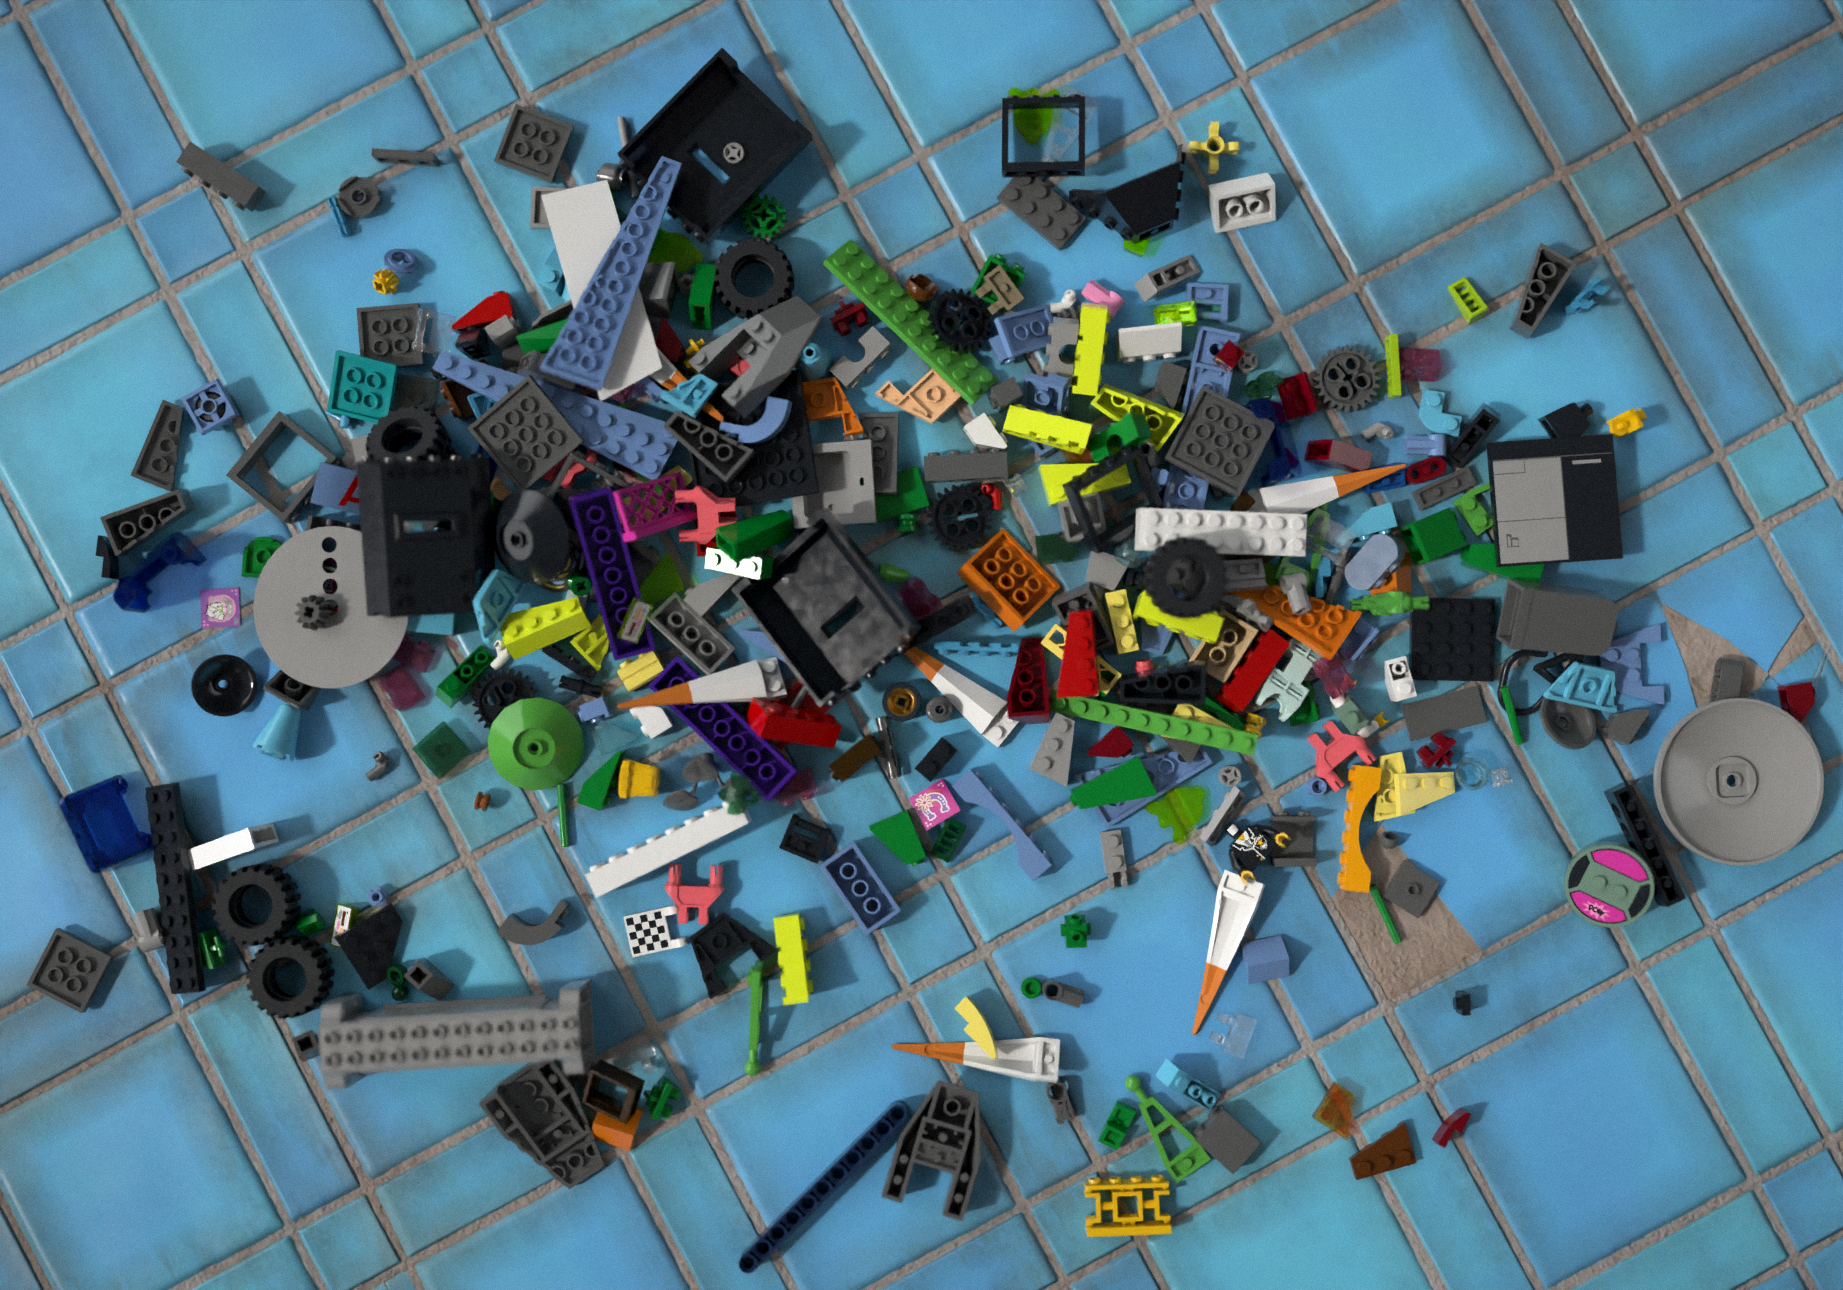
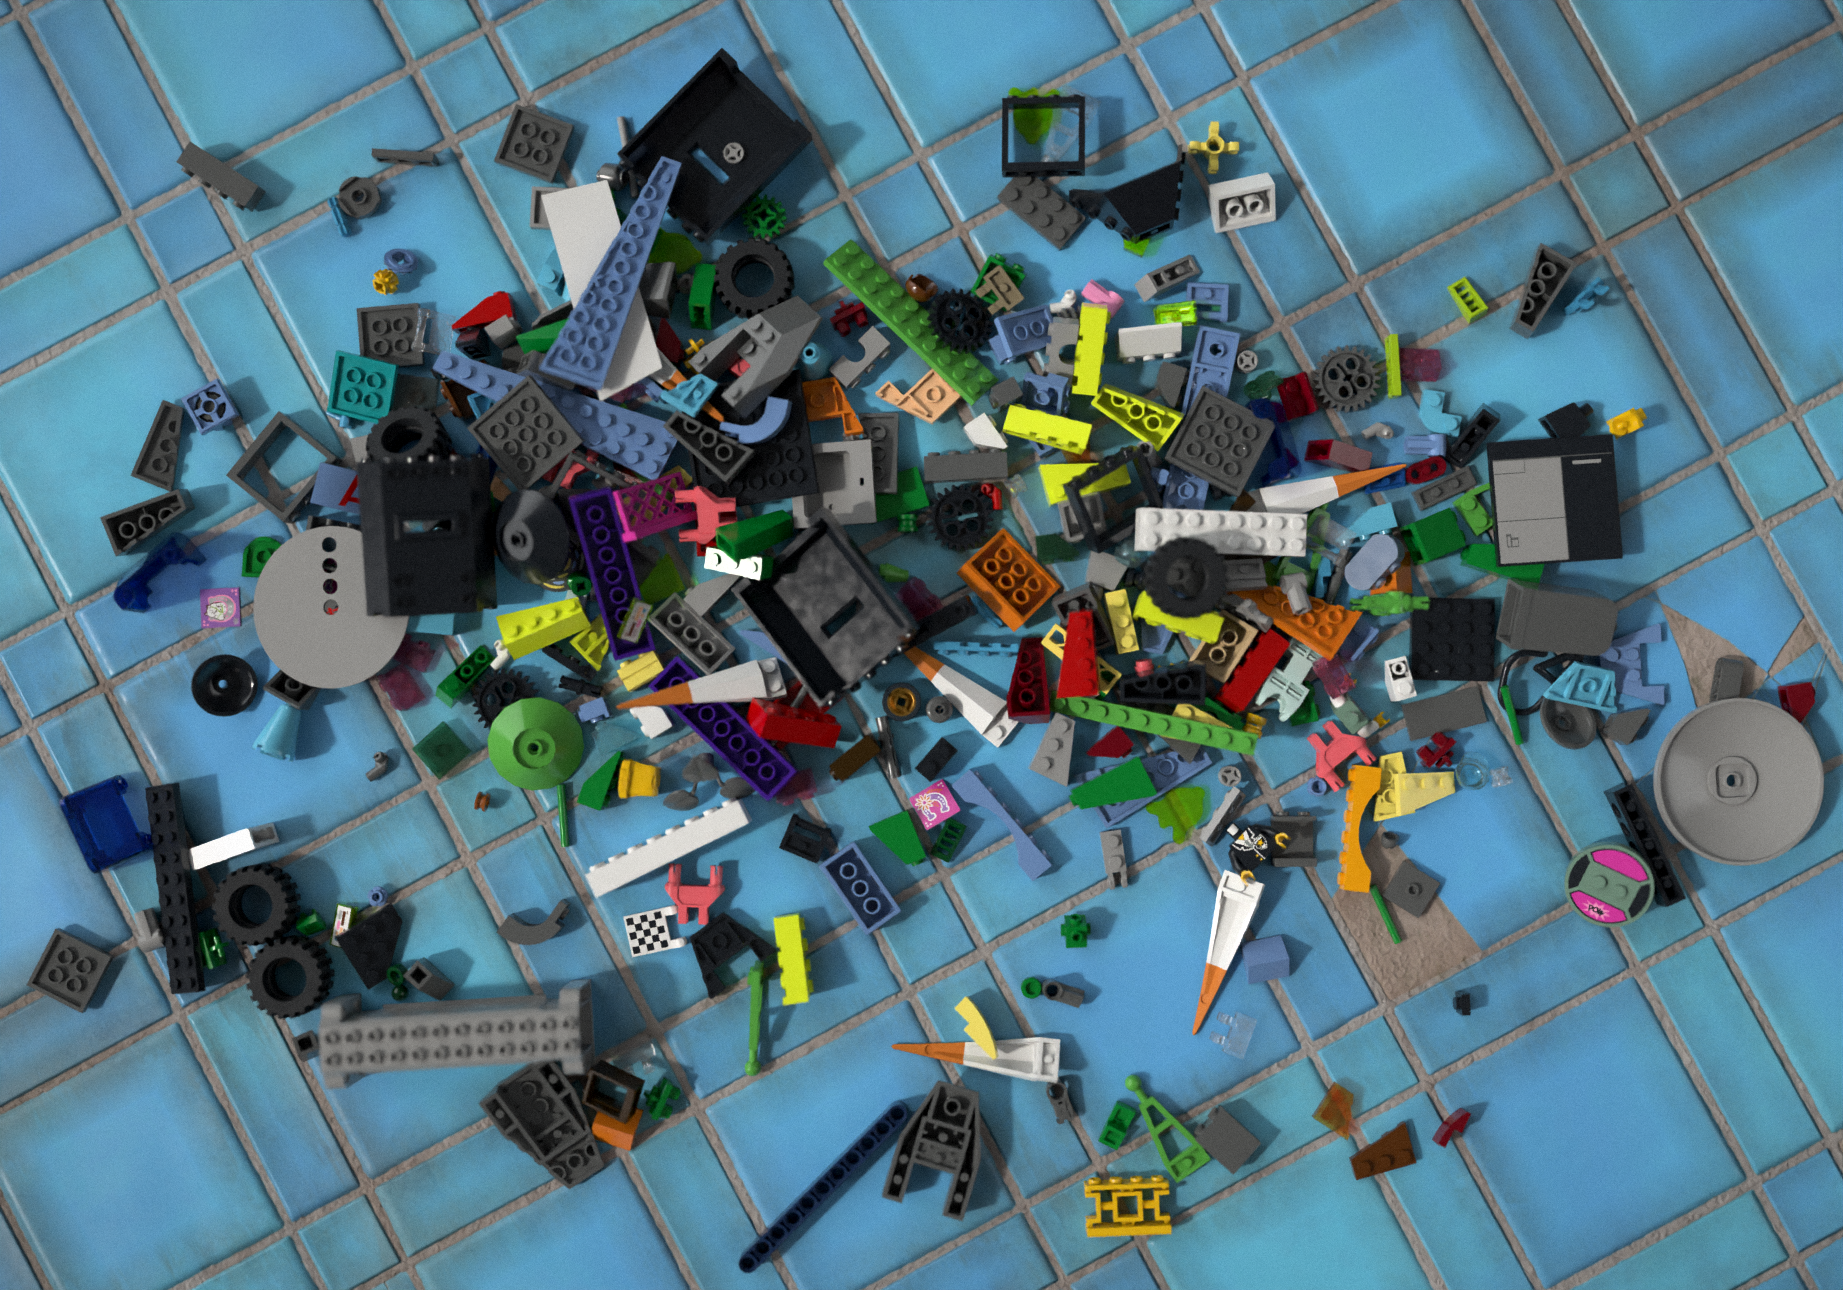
(110, 561): black slope -> none
(319, 616): dark grey gear -> none
(495, 602): medium azure wing -> none
(736, 794): clear green plate -> none
(1131, 430): green arch -> none
(1187, 1085): medium azure slope -> none
(1228, 356): dark red brick -> none

